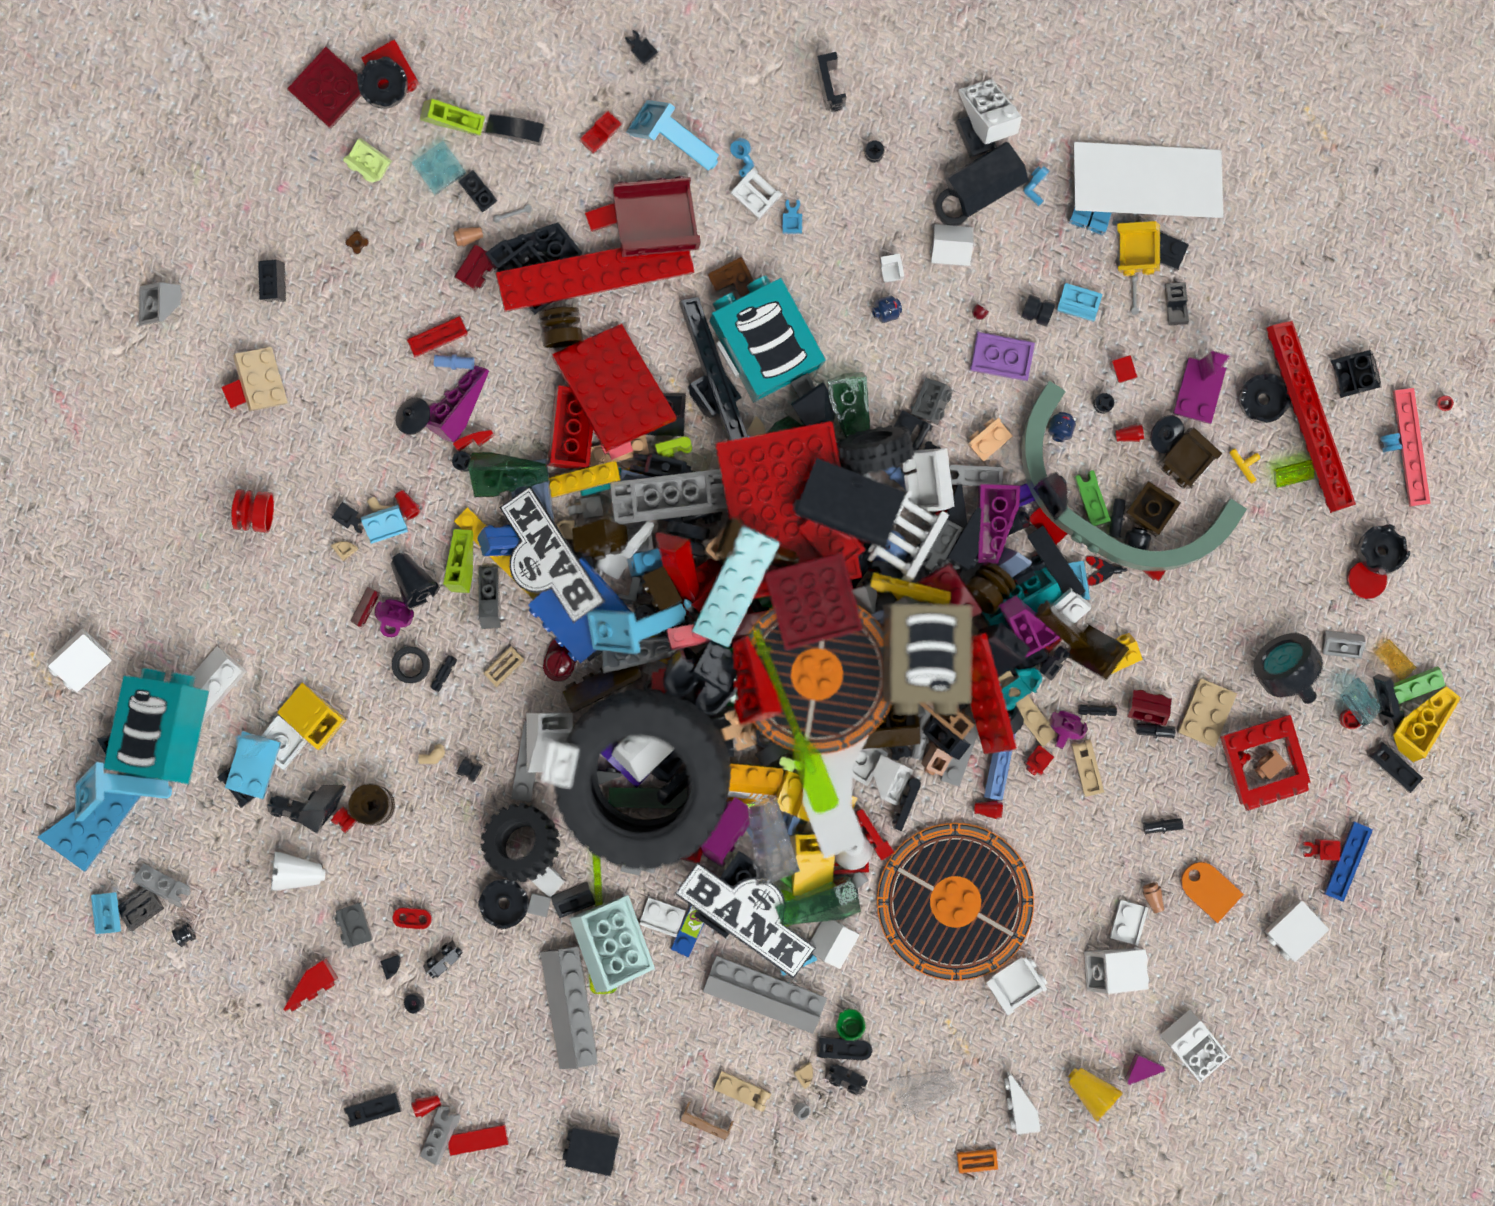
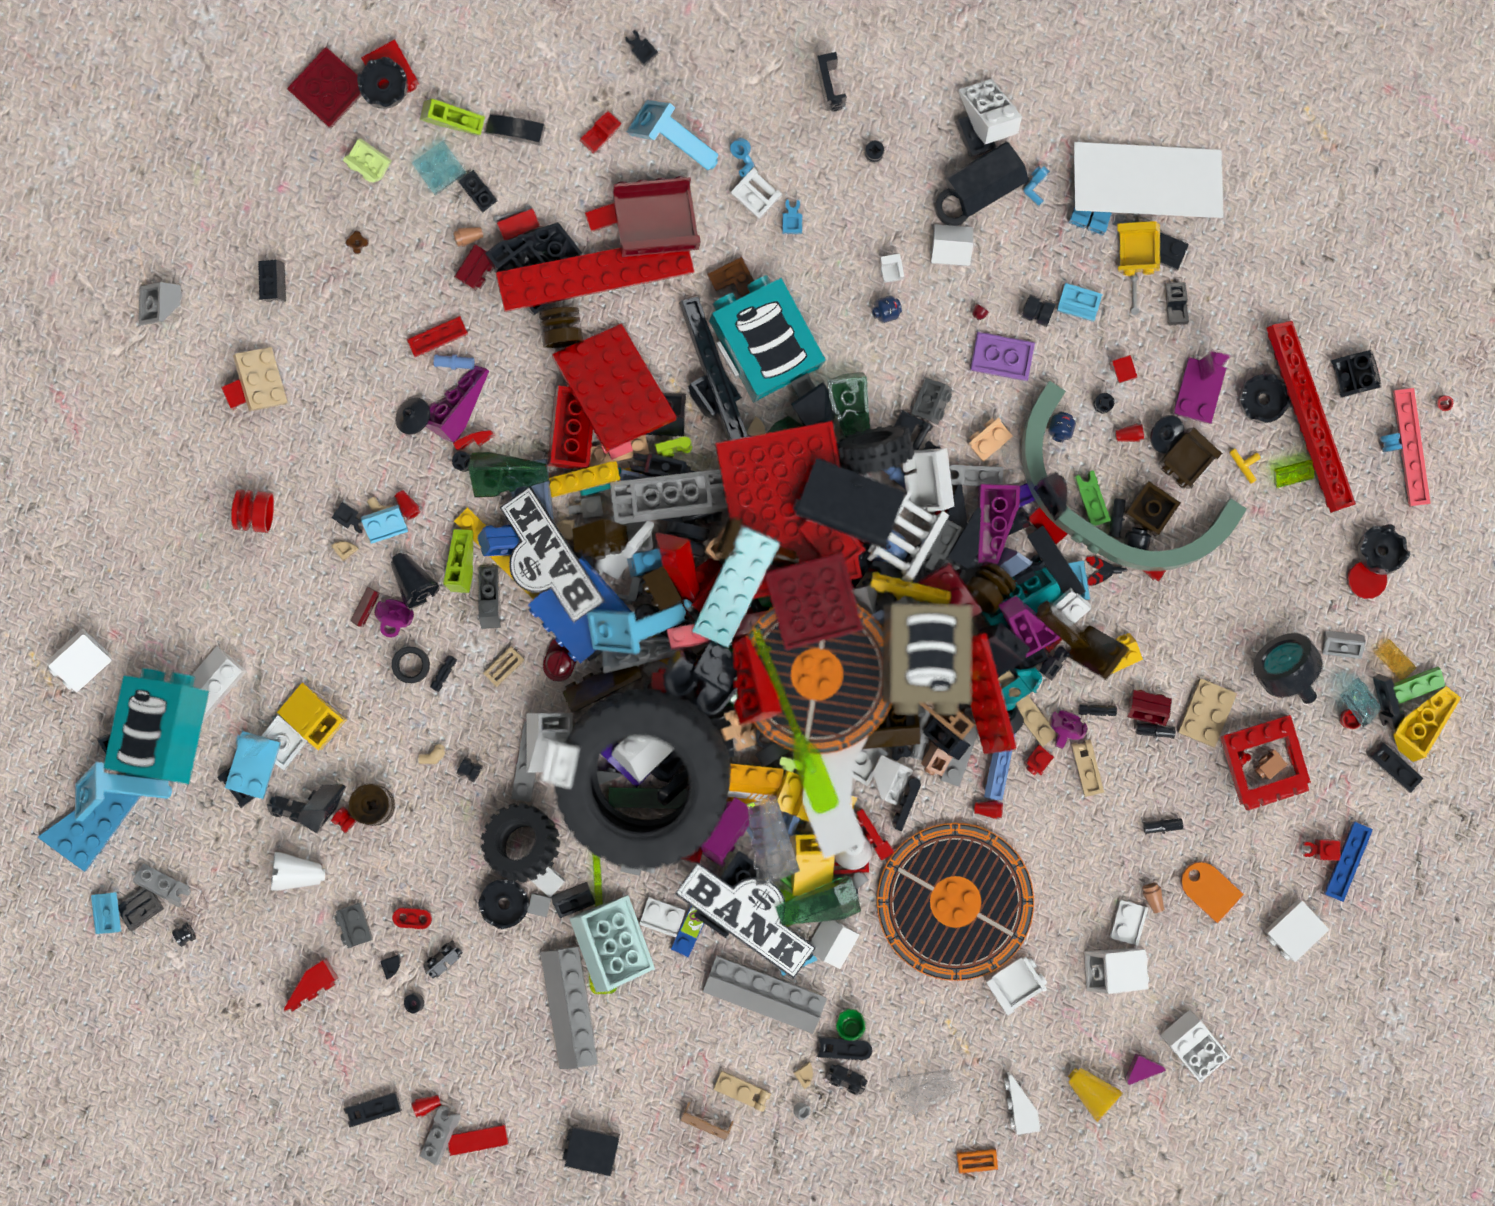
(518, 224): none -> red tile

